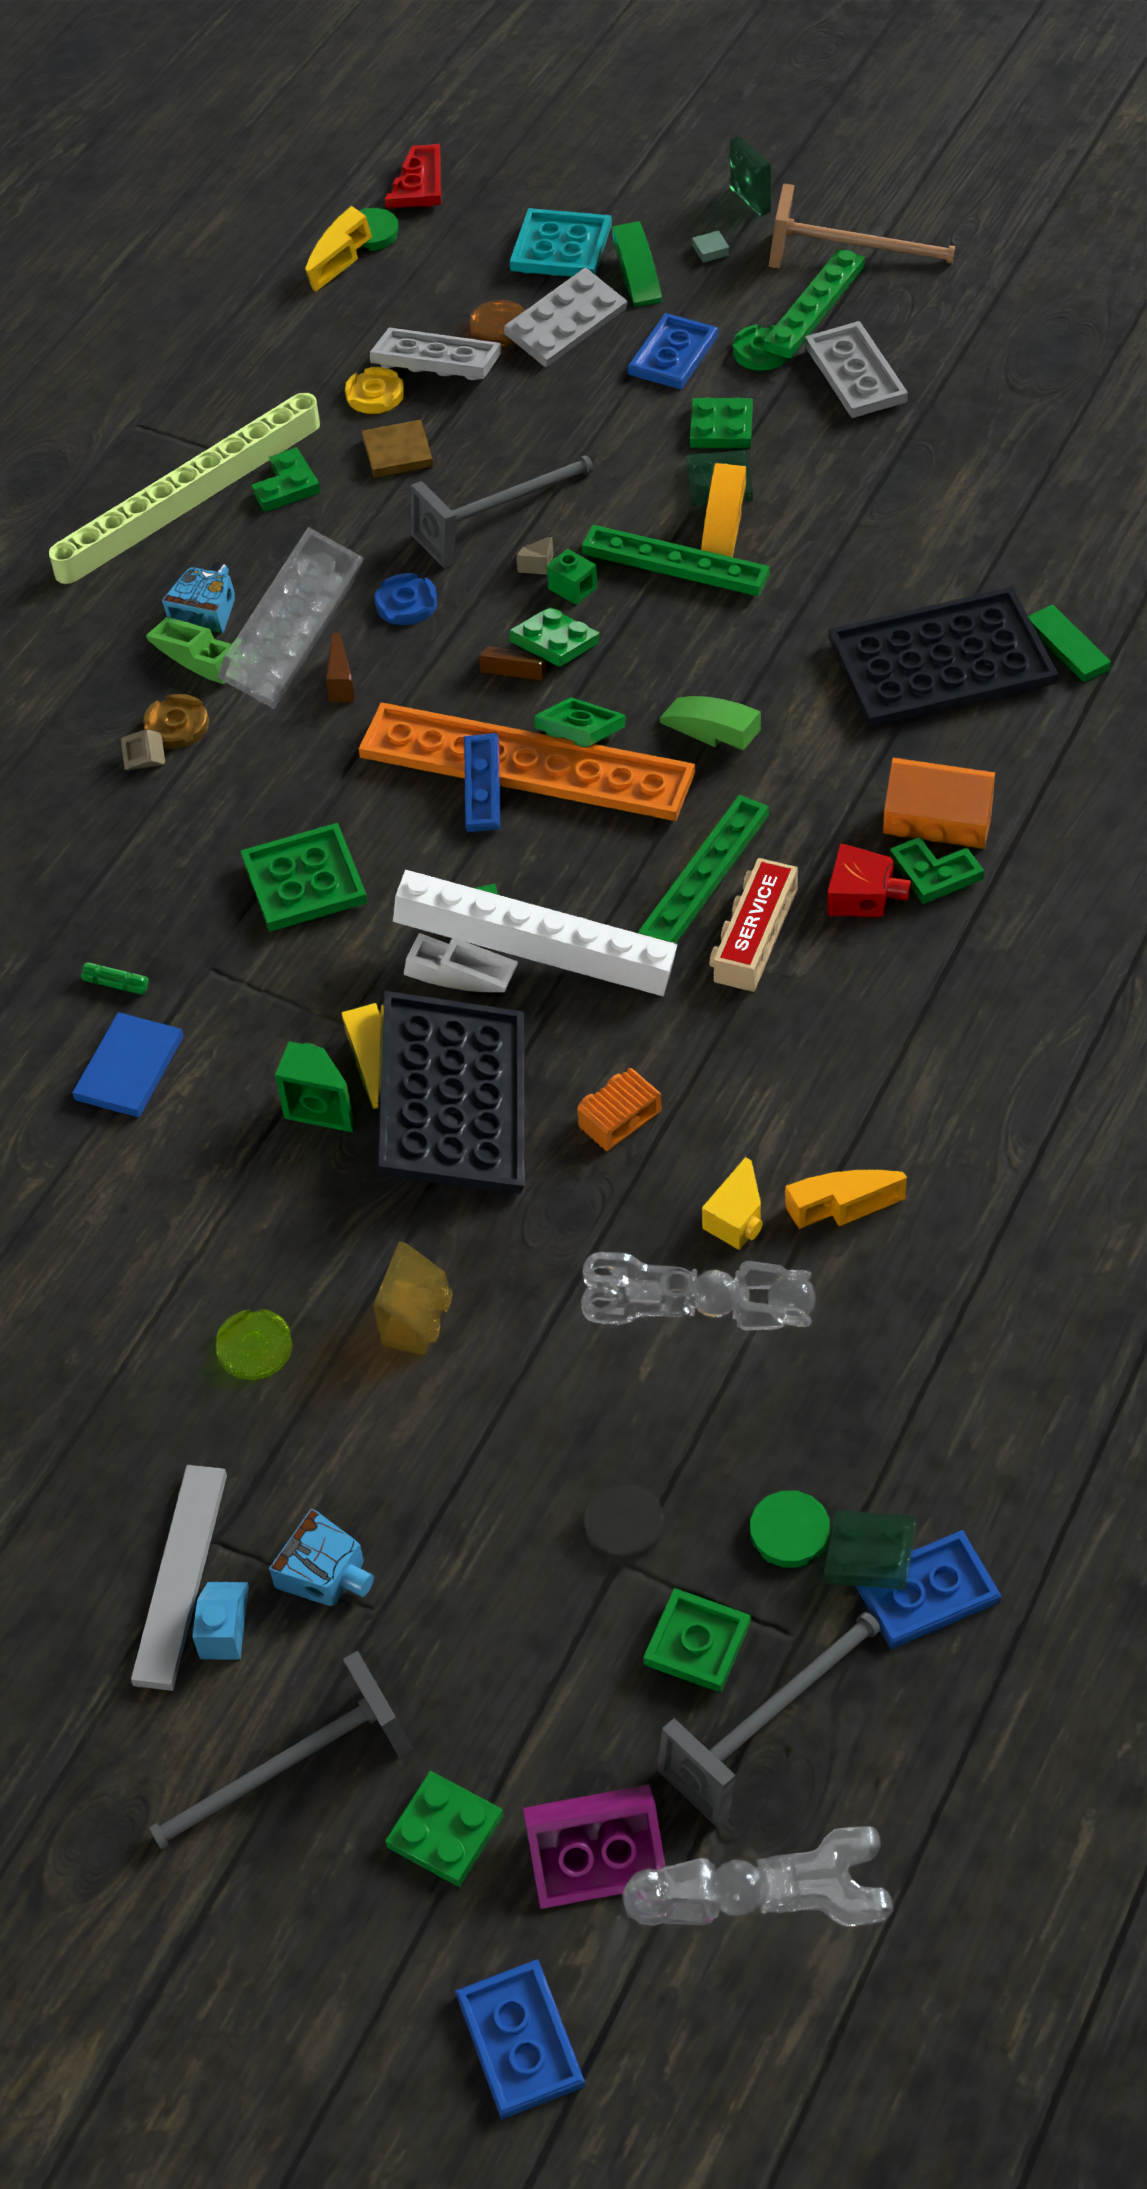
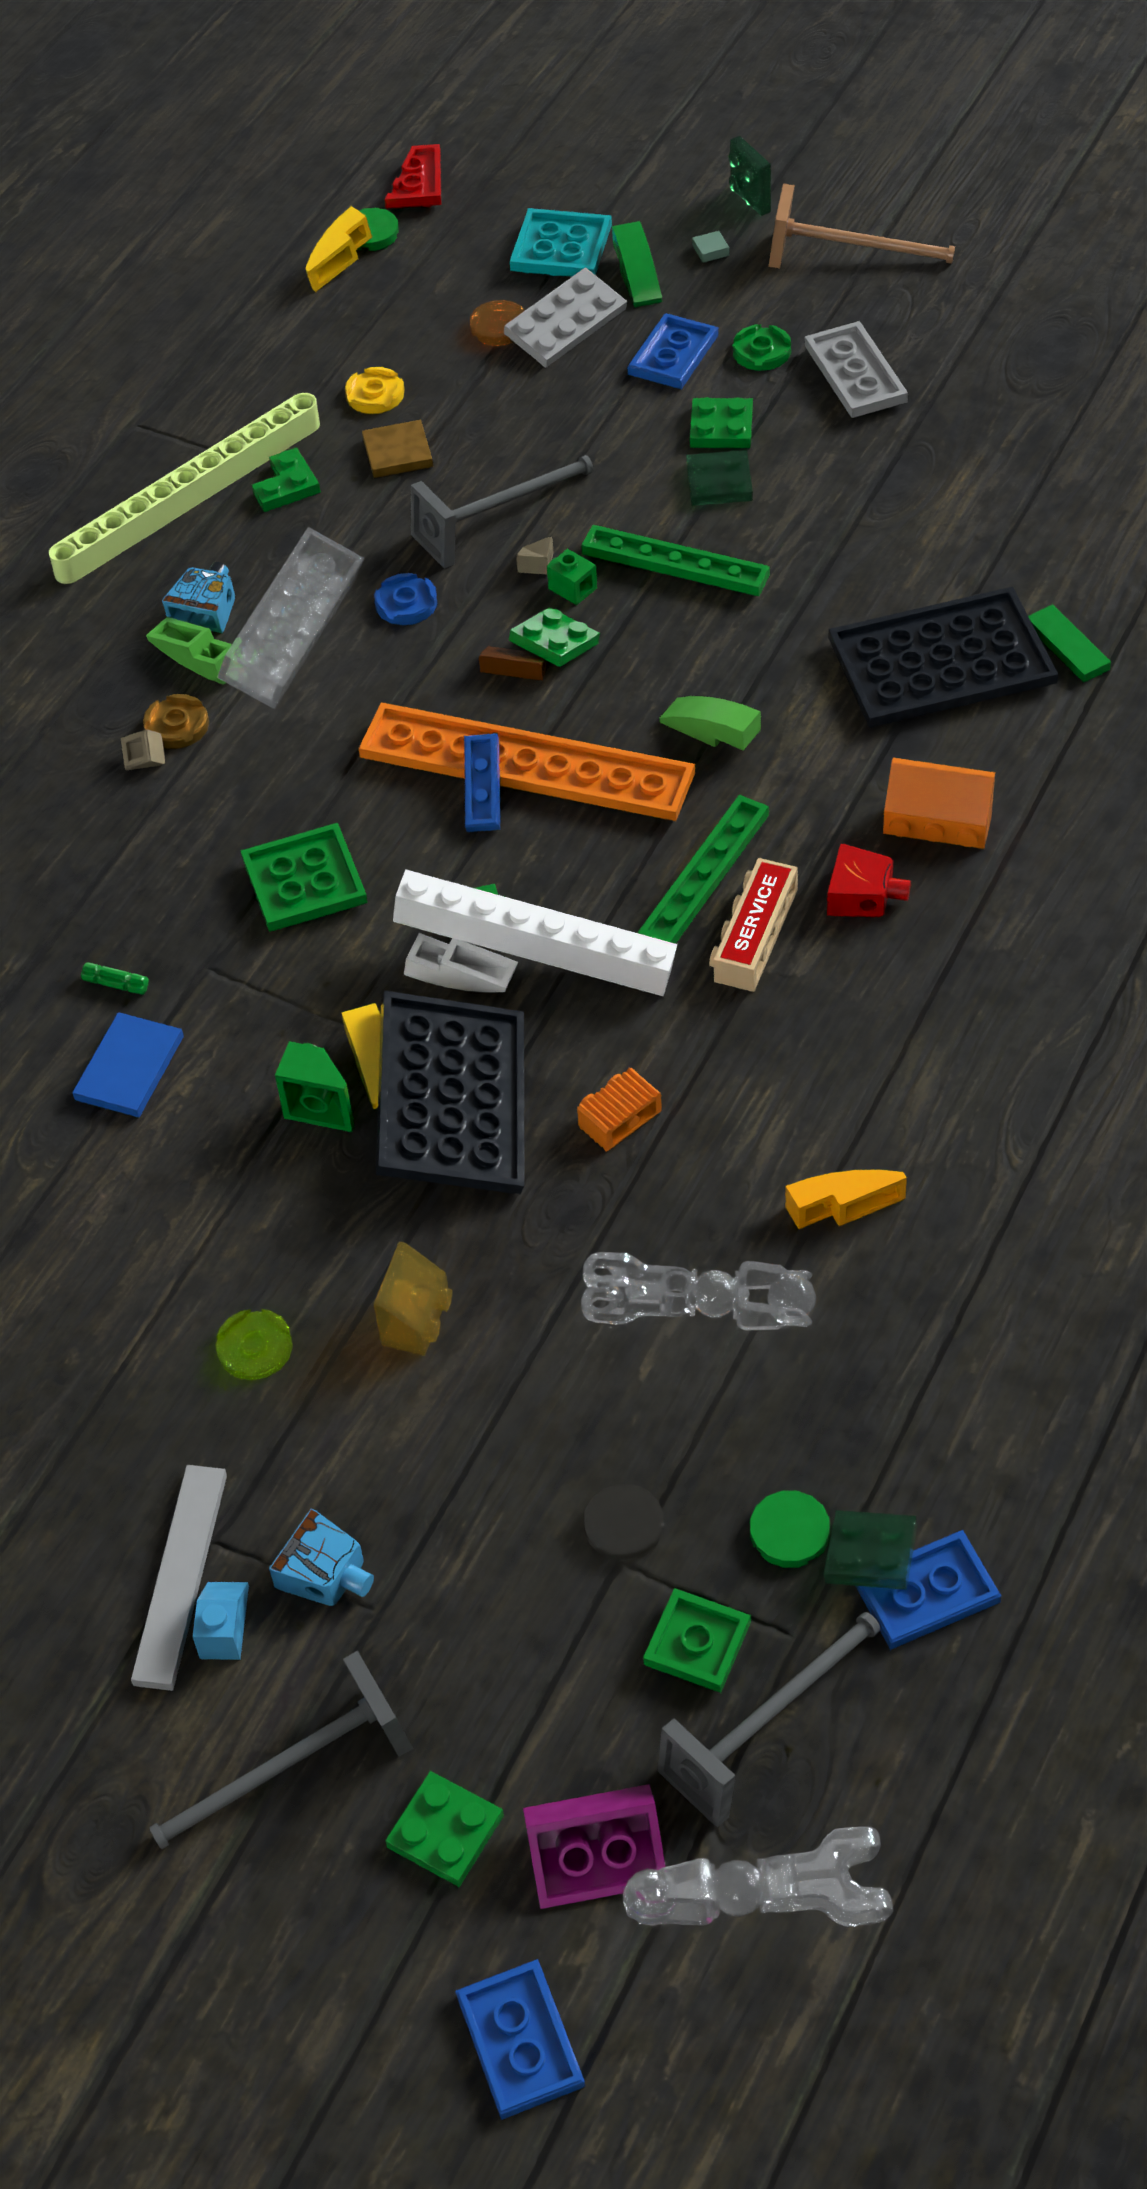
(338, 673): reddish brown slope -> none
(435, 353): light grey plate -> none
(579, 722): green plate -> none
(724, 509): light orange slope -> none
(735, 1208): yellow slope -> none
(814, 303): green plate -> none
(932, 876): green plate -> none

